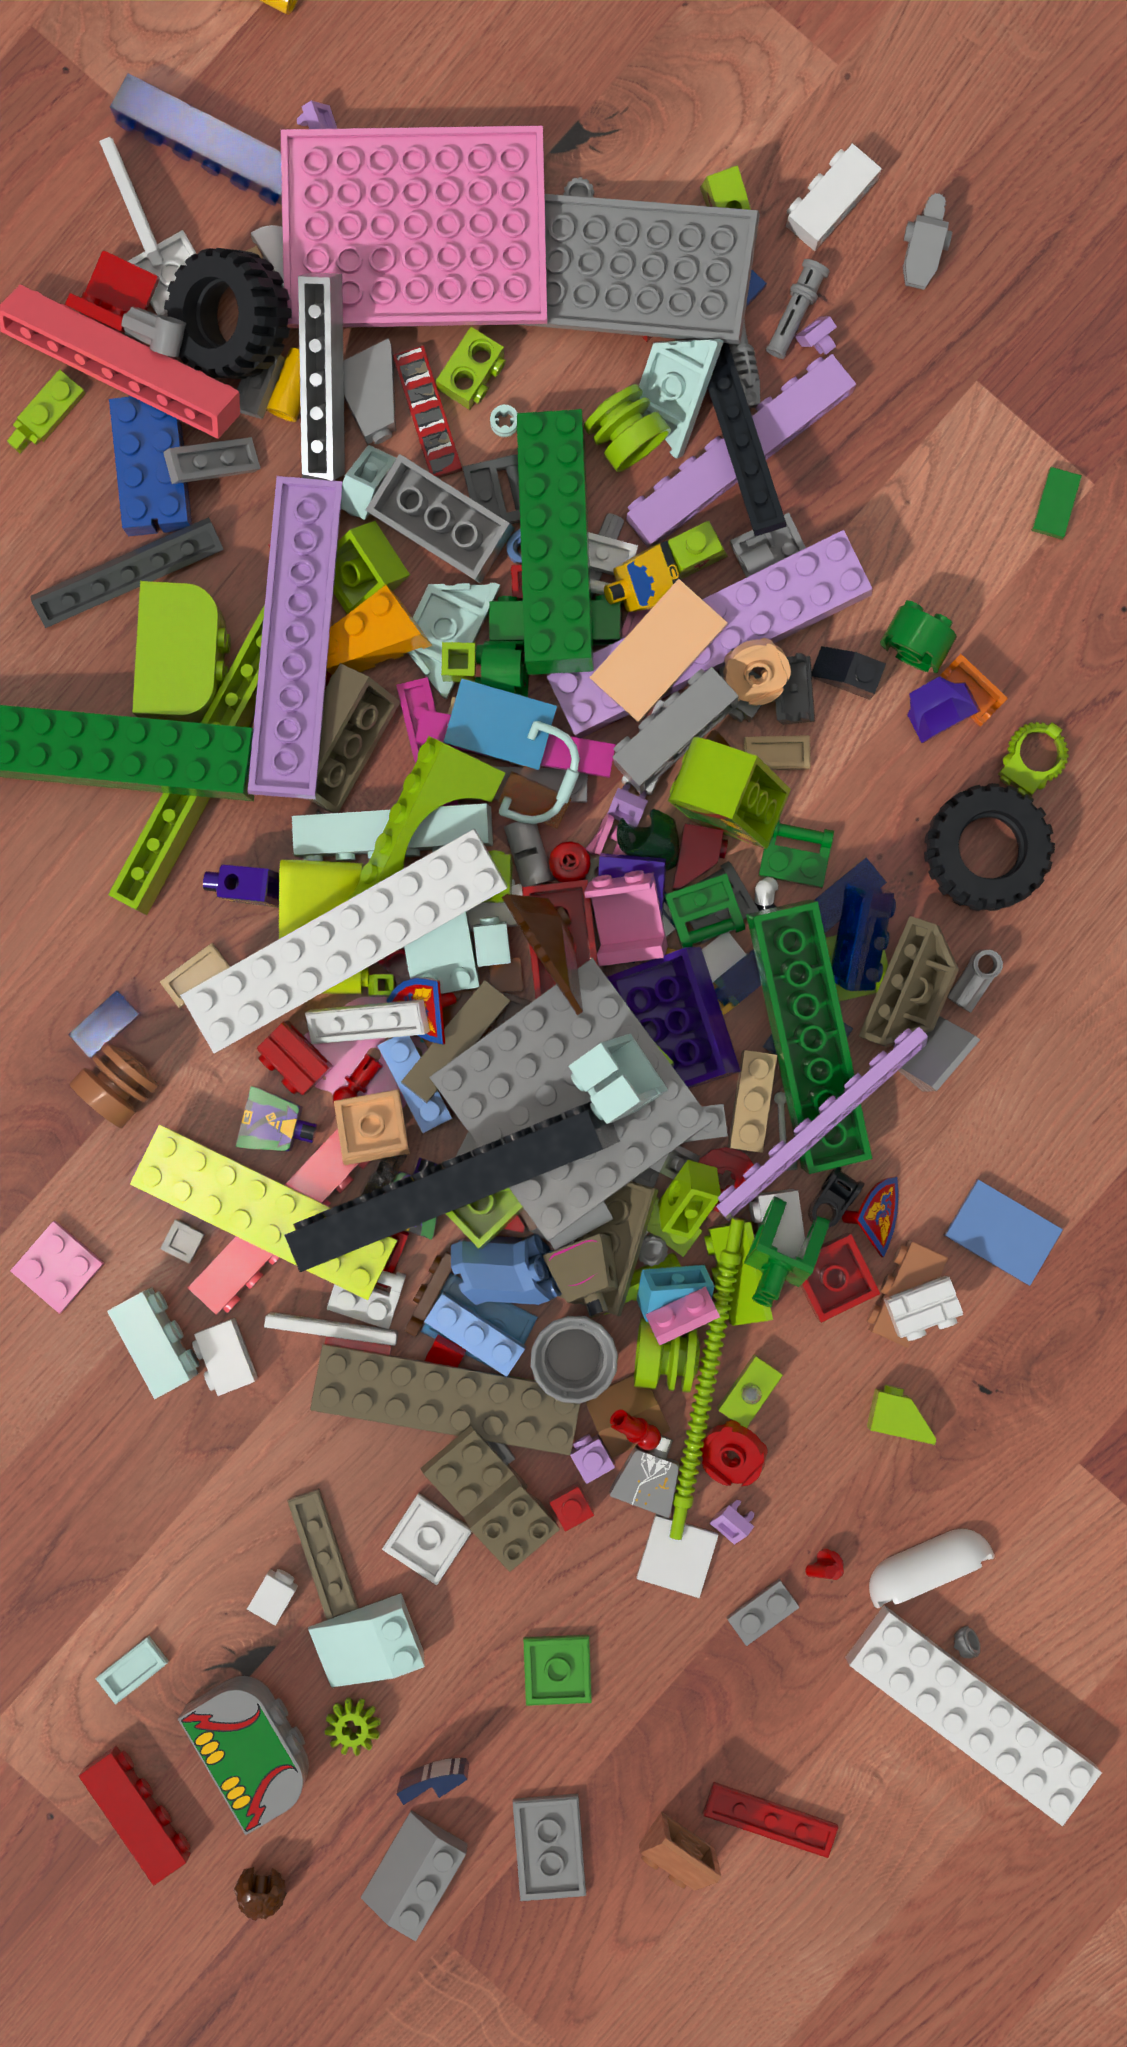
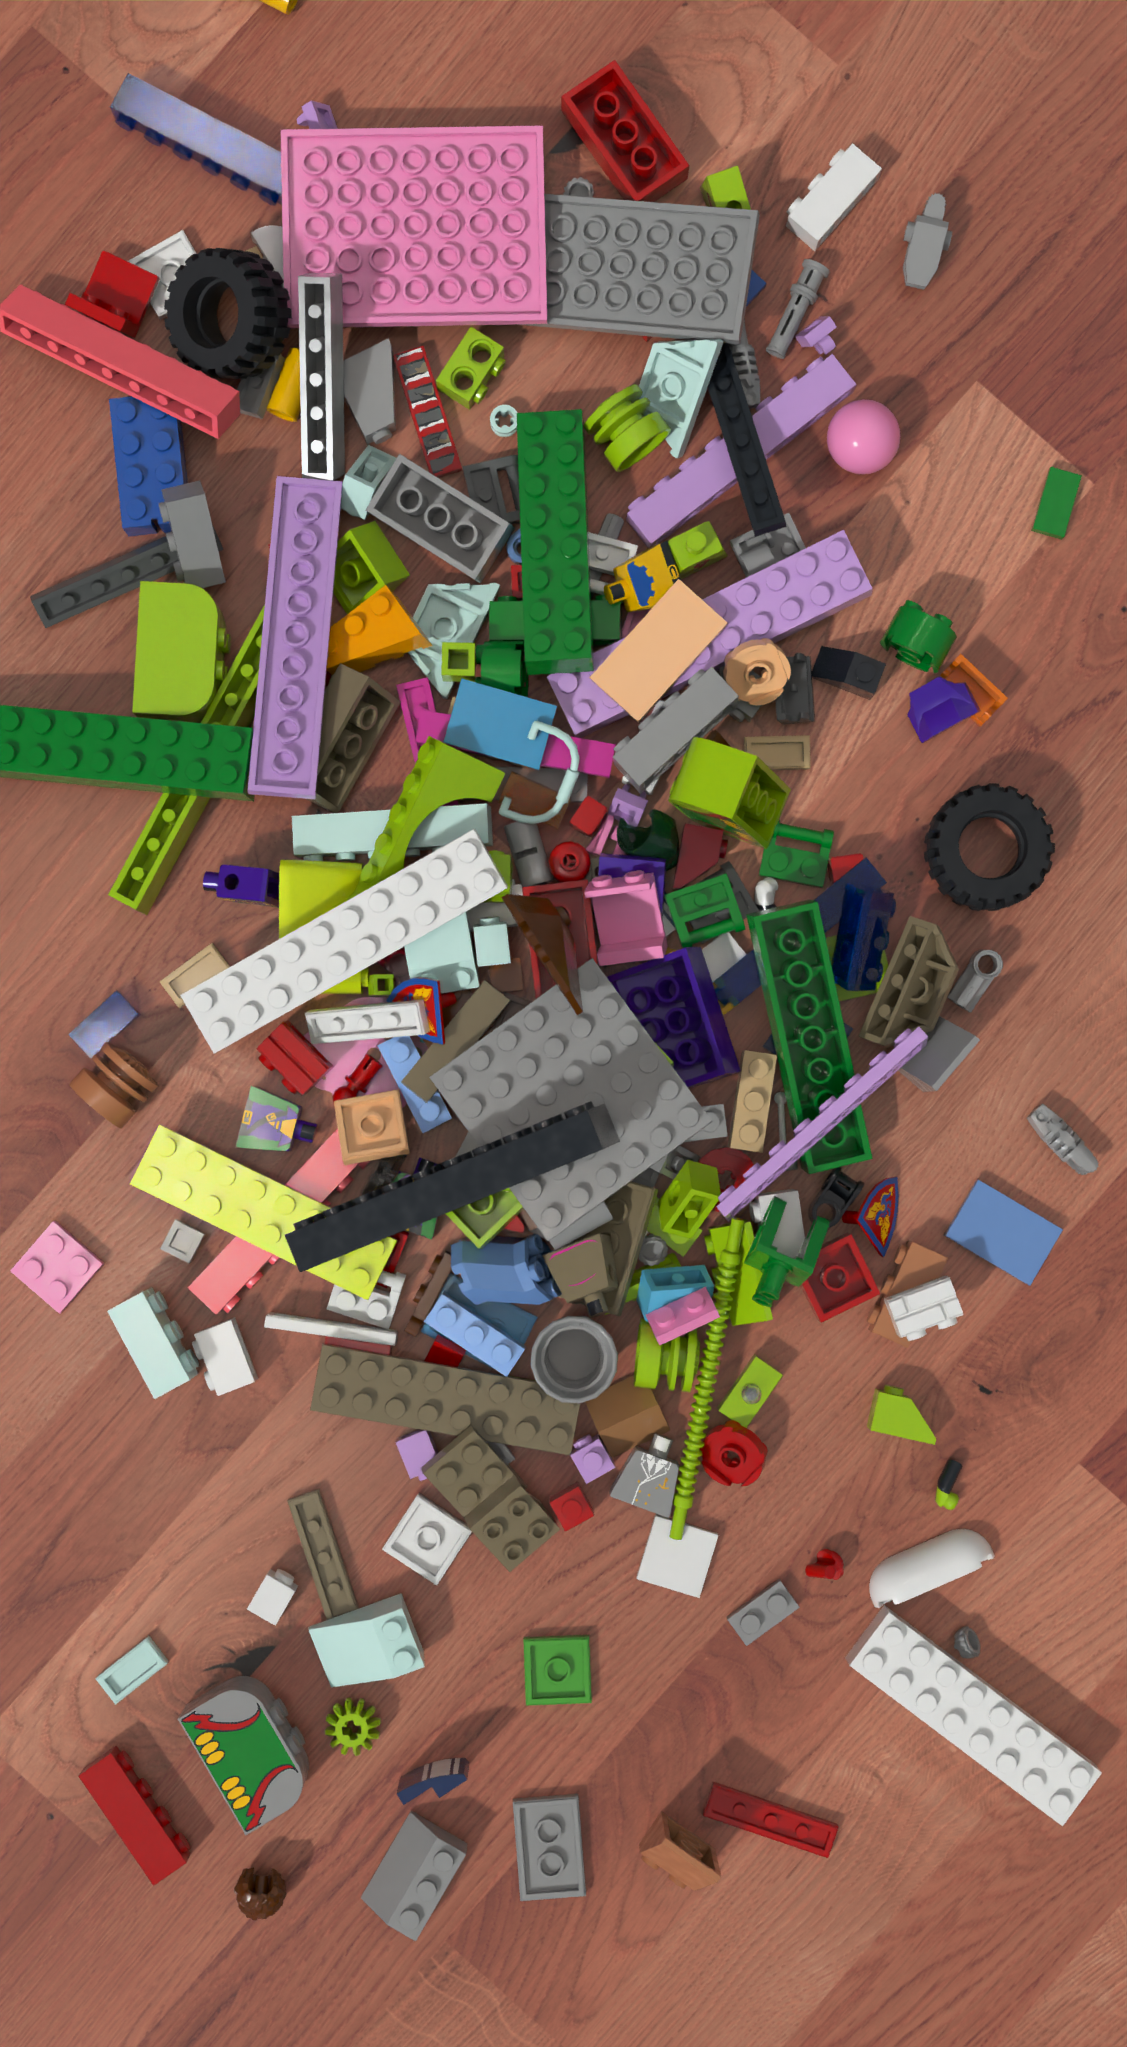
(45, 411): lime hinge -> none
(132, 201): white tile -> none
(159, 331): light grey piece -> none
(191, 535): none -> light grey brick
(211, 460): light grey plate -> none
(416, 1451): none -> lavender brick
(588, 816): none -> red slope
(617, 1078): light aqua piece -> none
(624, 135): none -> red brick
(636, 1430): red pin -> none
(732, 1524): lavender tile -> none
(841, 865): none -> red slope
(863, 436): none -> bright pink piece
(945, 1483): none -> black arm
(1022, 777): lime piece -> none
(1062, 1140): none -> light grey hinge

